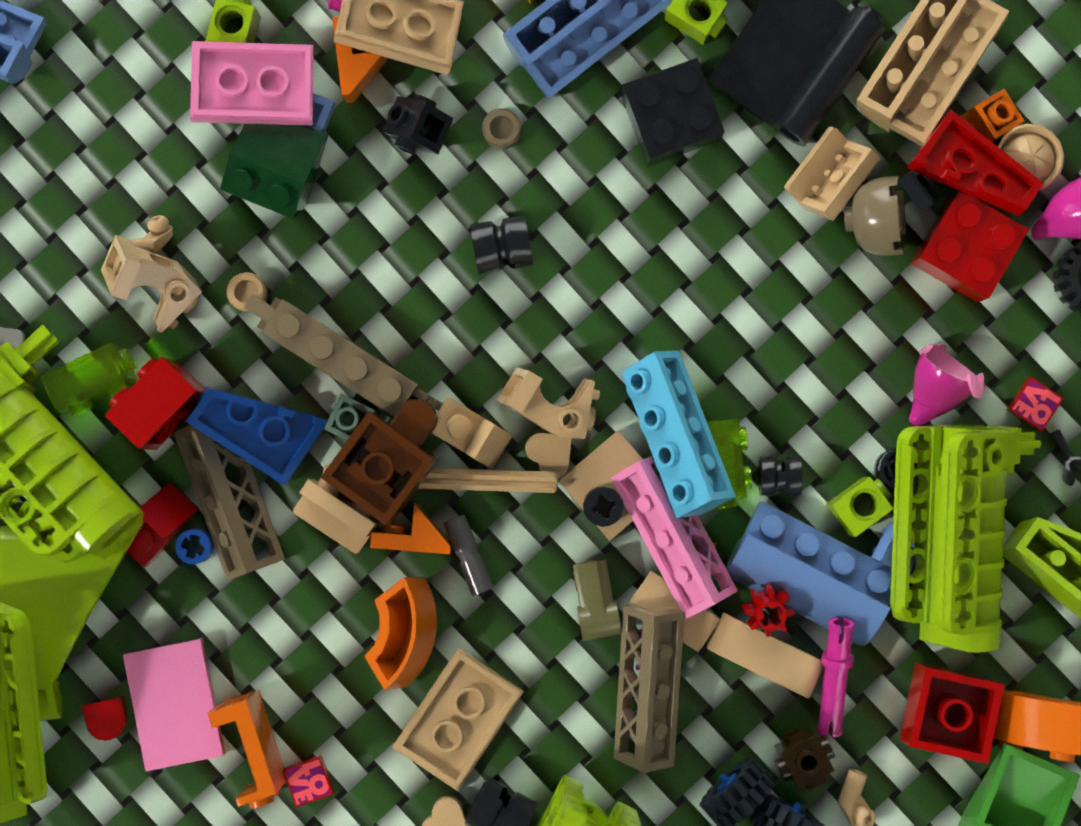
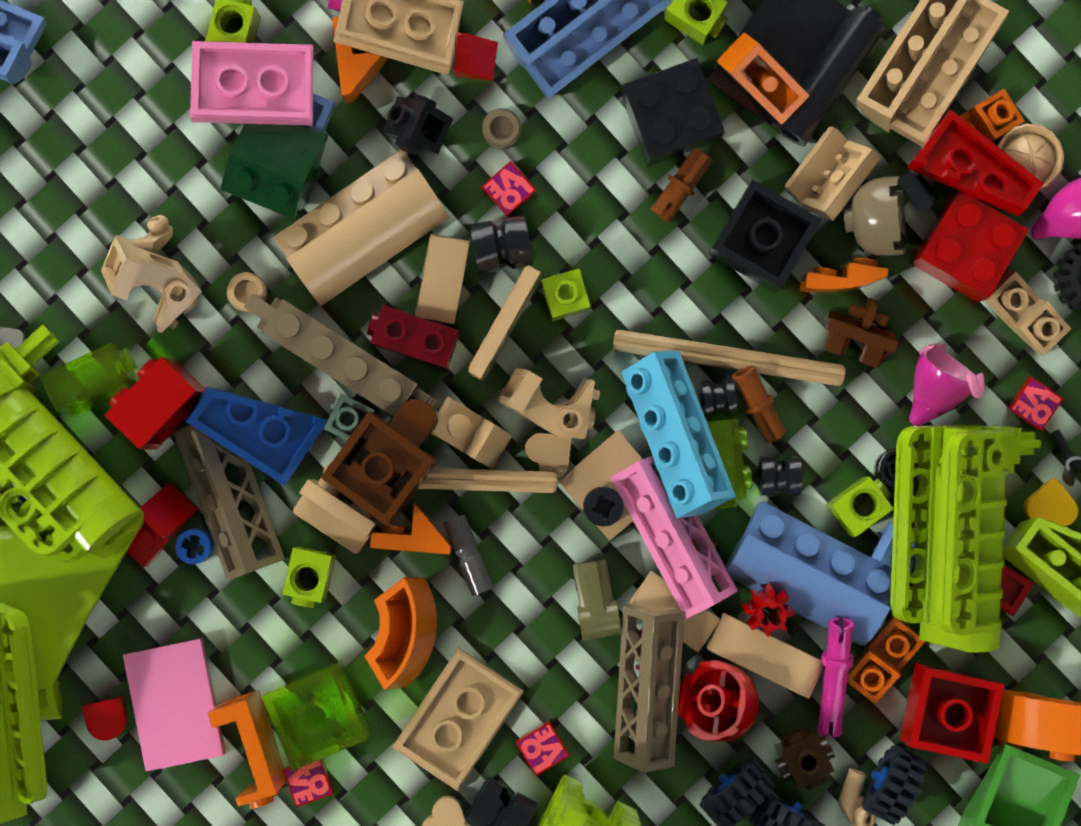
(317, 715): none -> clear neon green brick
(318, 560): none -> lime brick
(361, 227): none -> tan brick
(413, 336): none -> dark red brick
(442, 278): none -> tan slope
(475, 57): none -> red slope
(504, 323): none -> tan tile
(509, 189): none -> tile
(542, 748): none -> tile
(565, 295): none -> lime brick
(681, 184): none -> dark orange axle
(718, 398): none -> black wheel
(718, 701): none -> red cylinder
(731, 357): none -> tan axle
(759, 404): none -> dark orange axle
(762, 77): none -> orange slope
(764, 236): none -> black brick
(854, 276): none -> orange slope
(875, 339): none -> reddish brown hips
(884, 658): none -> orange slope
(894, 784): none -> black wheel
(1015, 590): none -> red tile
(1026, 314): none -> tan slope
(1052, 504): none -> yellow tile

